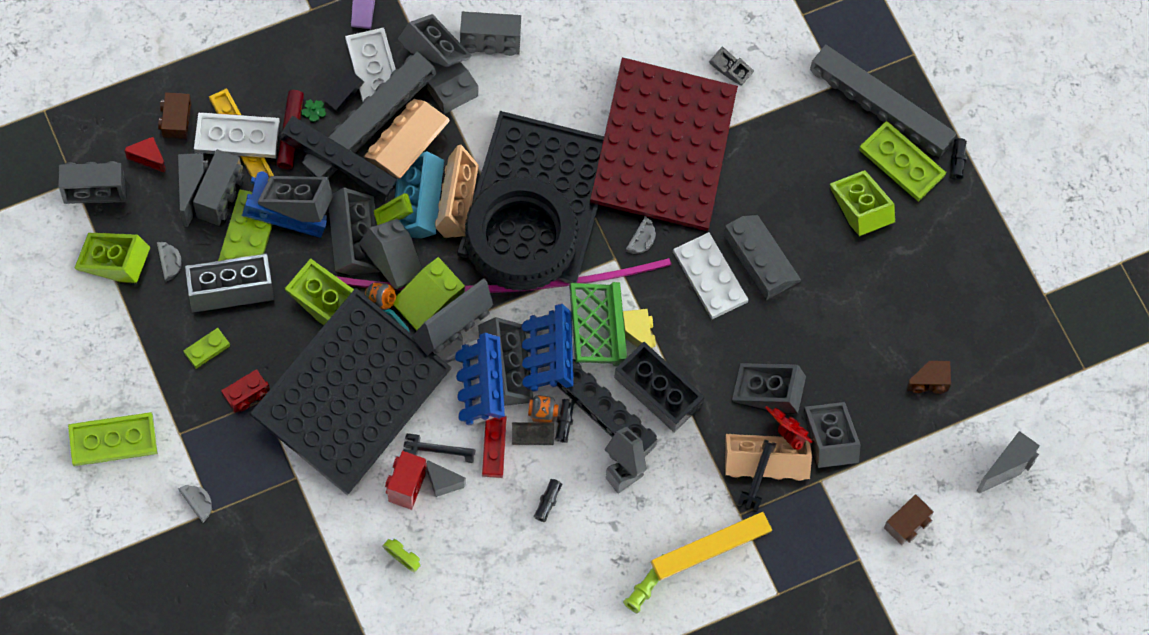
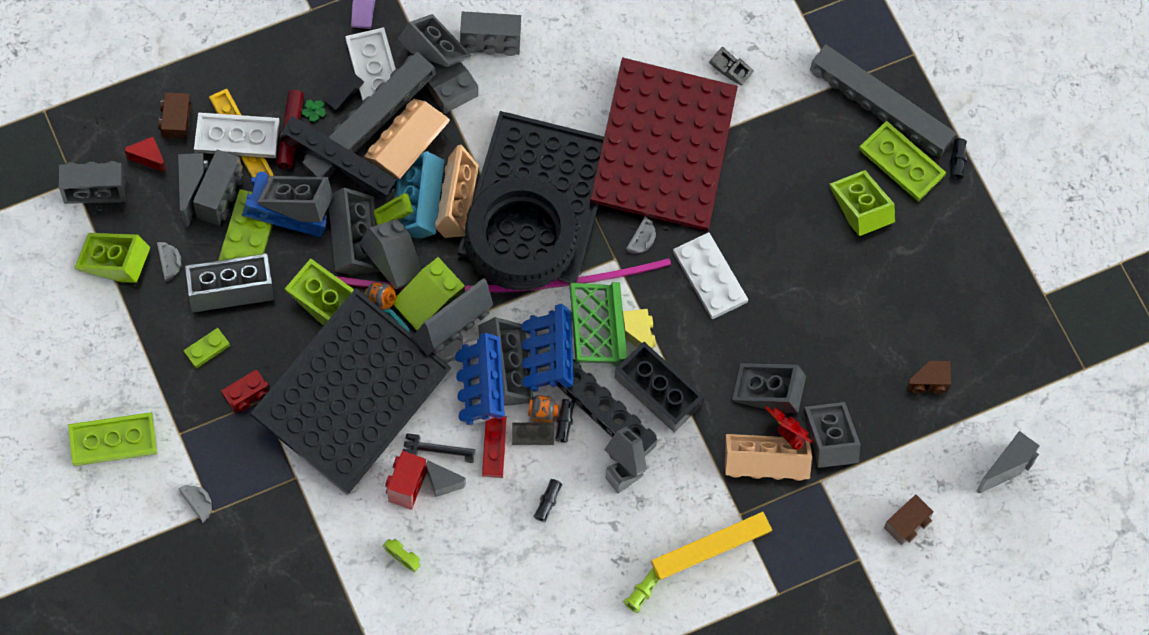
(760, 255): dark grey slope -> none
(767, 448): black hinge -> none

